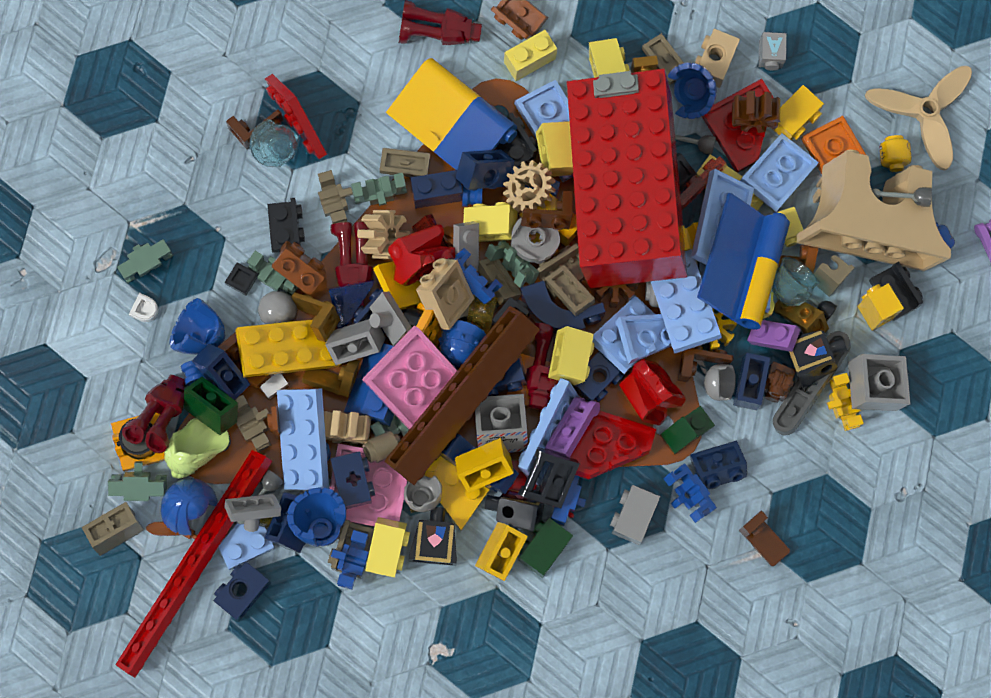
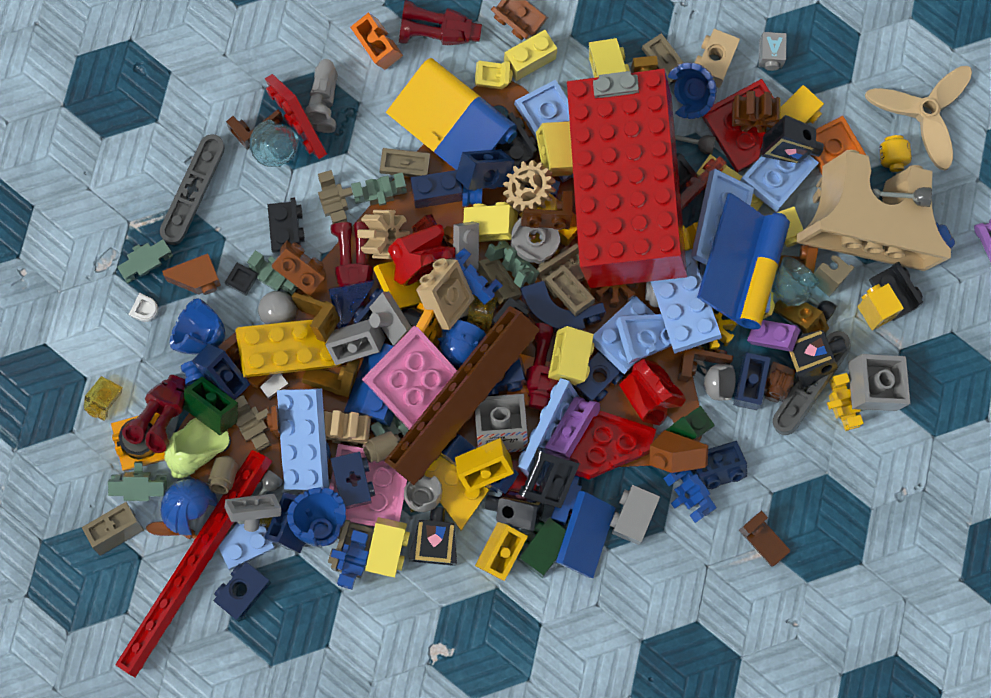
(101, 398): none -> clear yellow bracket
(181, 210): none -> dark grey piece
(194, 275): none -> dark orange slope
(223, 475): none -> dark tan brick
(322, 97): none -> light grey piece
(375, 41): none -> orange brick
(493, 74): none -> light yellow bracket
(585, 534): none -> blue tile
(677, 453): none -> dark orange slope
(791, 141): none -> black torso

